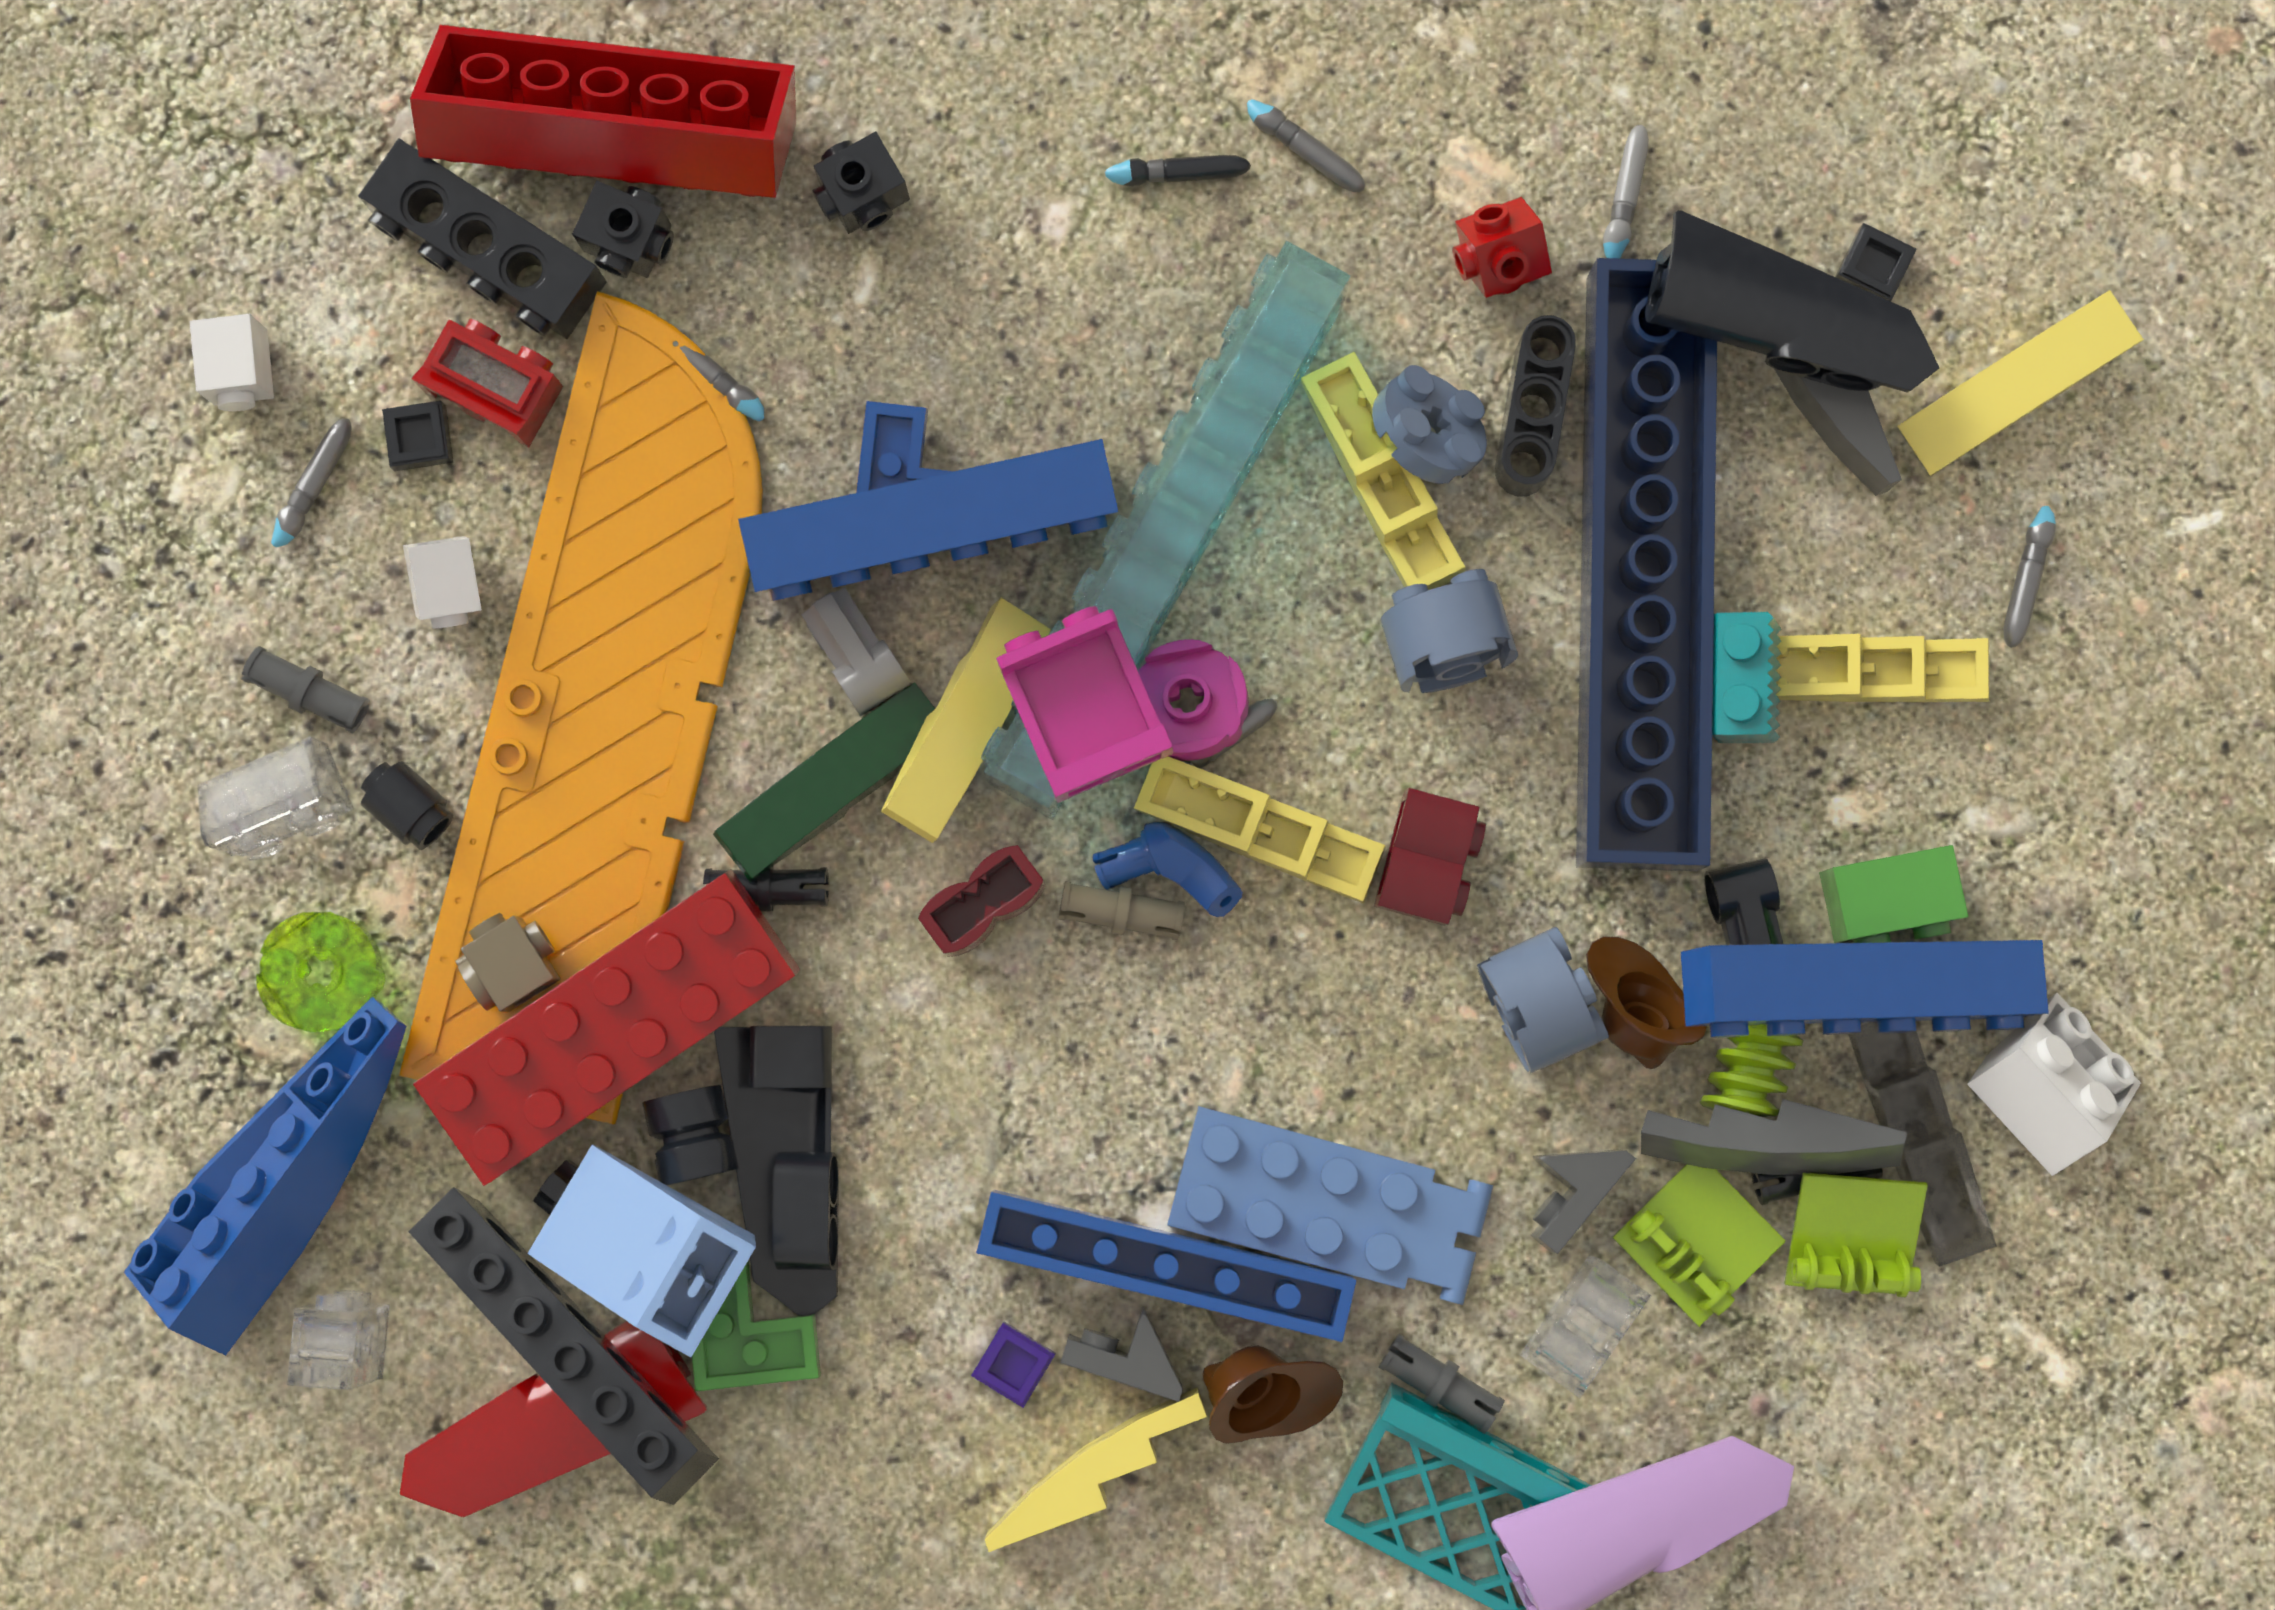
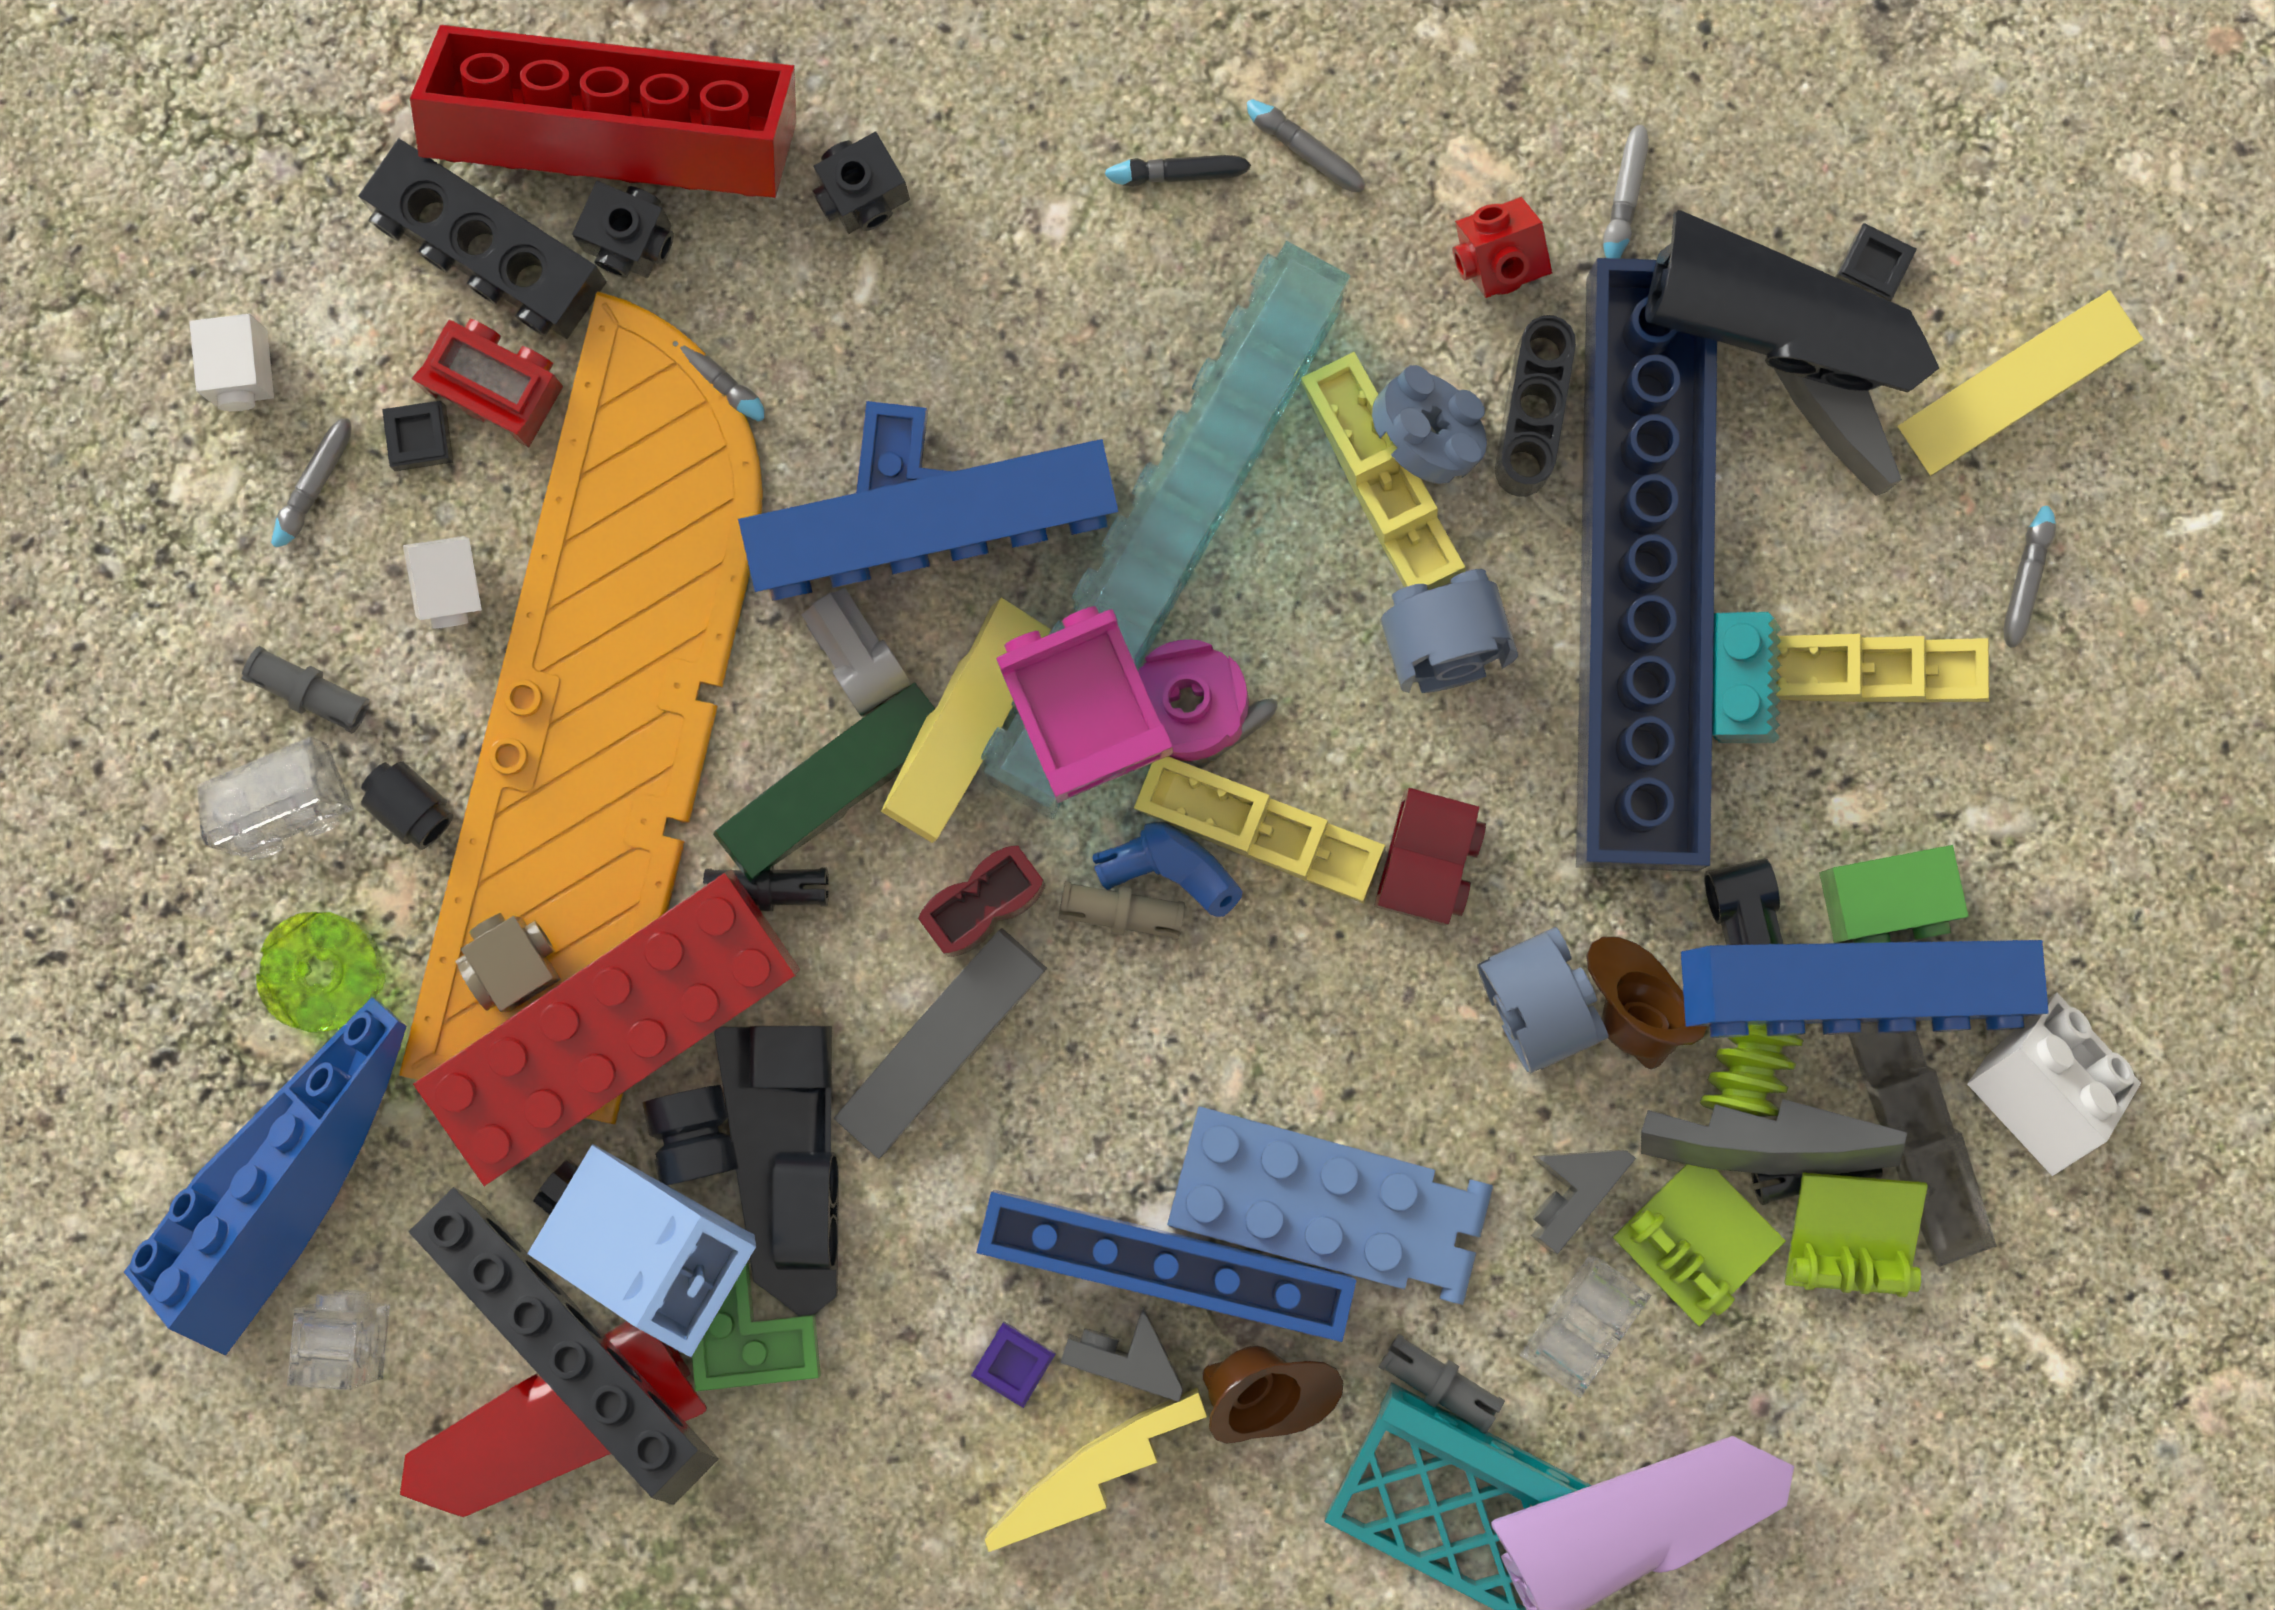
(940, 1043): none -> dark grey slope

